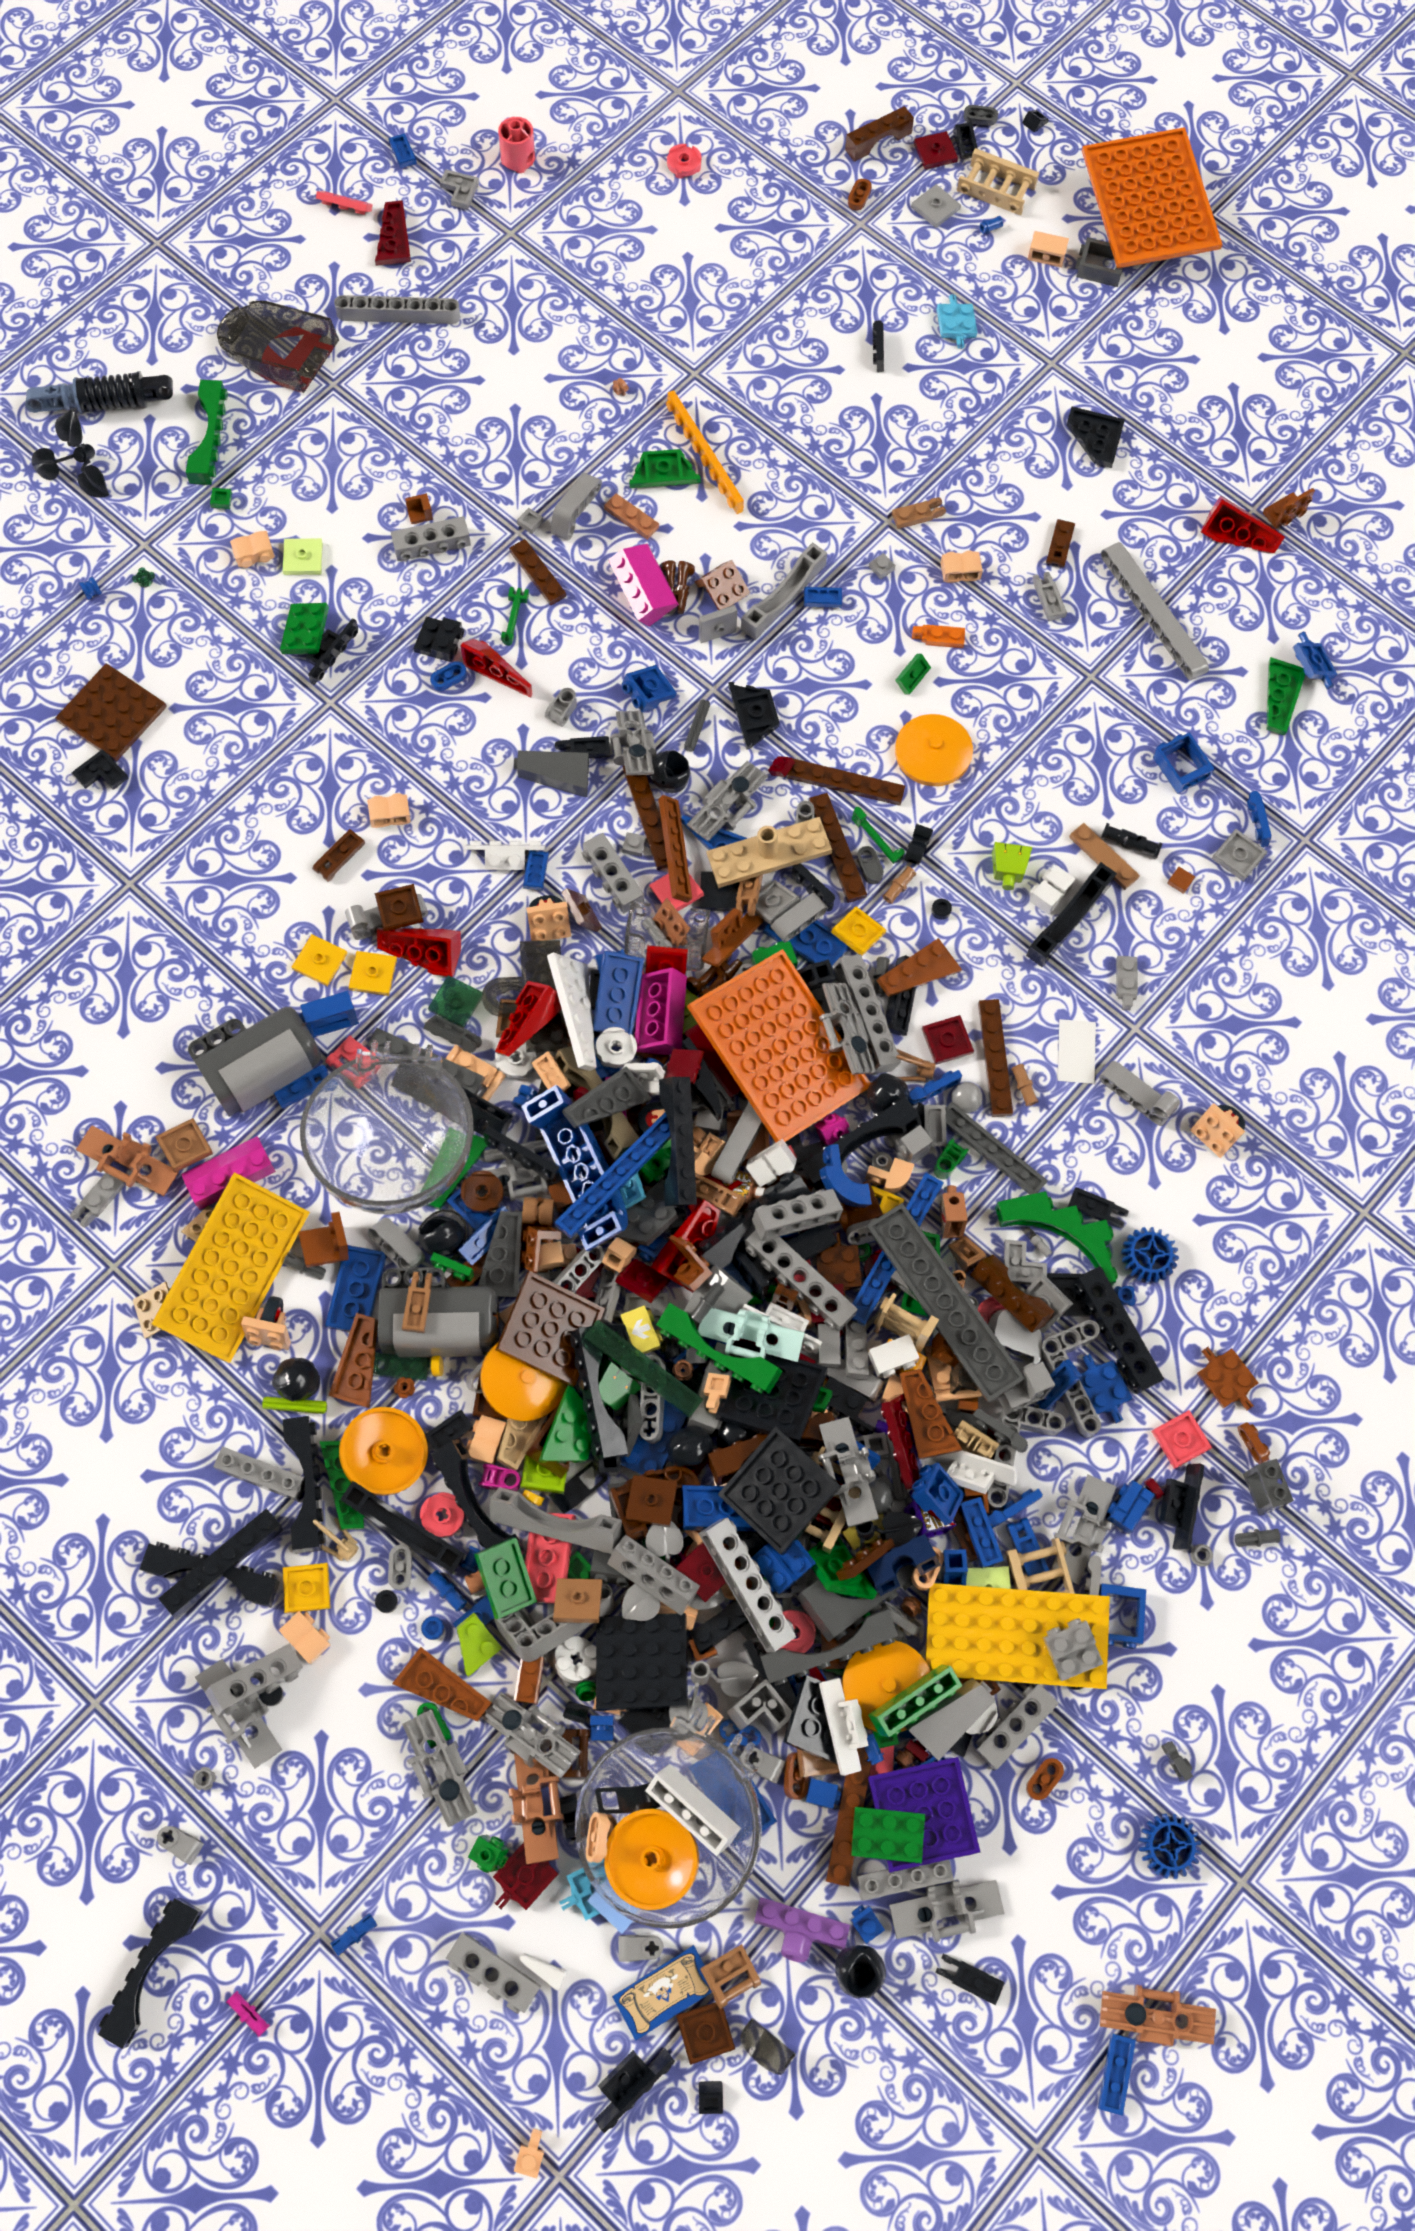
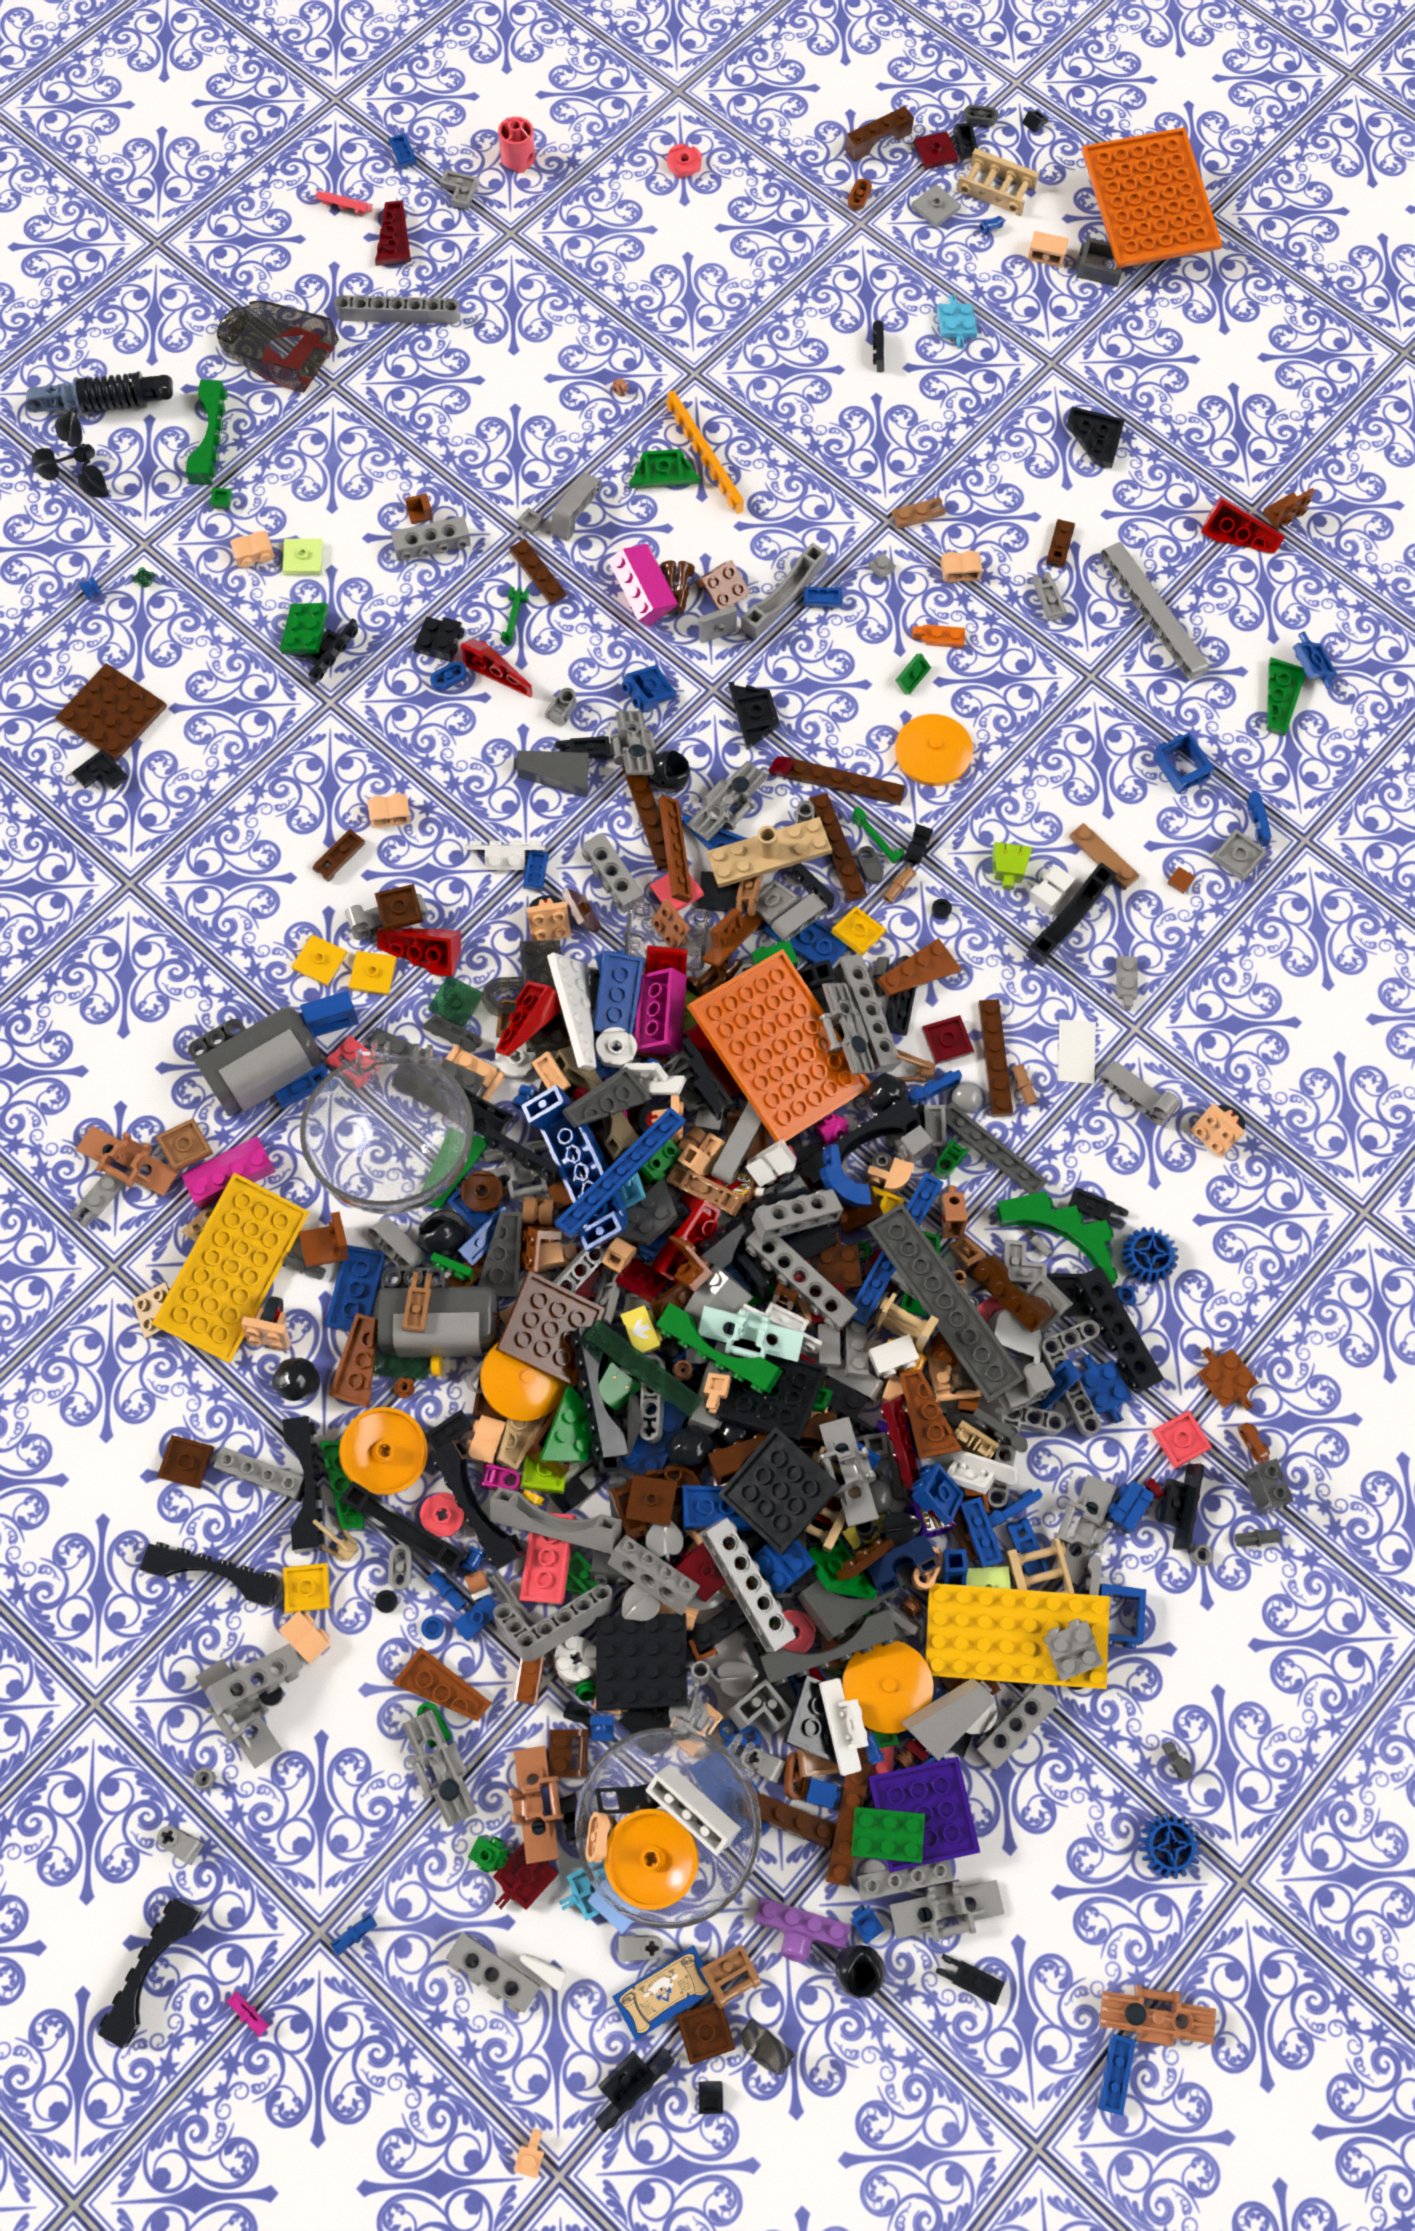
(185, 1462): none -> reddish brown plate
(195, 1584): black arch -> none
(308, 1406): lime axle -> none
(476, 1643): lime wing -> none
(505, 1578): green plate -> none
(525, 1740): light grey piece -> none
(577, 1600): medium nougat plate -> none
(631, 516): nougat plate -> none
(634, 844): light grey plate -> none
(656, 933): light grey axle -> none
(677, 1103): black arch -> none
(677, 1295): none -> reddish brown plate
(684, 1064): dark red piece -> none
(697, 725): dark grey axle -> none
(707, 1302): dark grey axle -> none
(795, 1821): none -> reddish brown plate
(864, 1235): light grey beam -> none
(915, 1701): green brick -> none
(1044, 1779): dark orange plate -> none
(1135, 842): black piece -> none

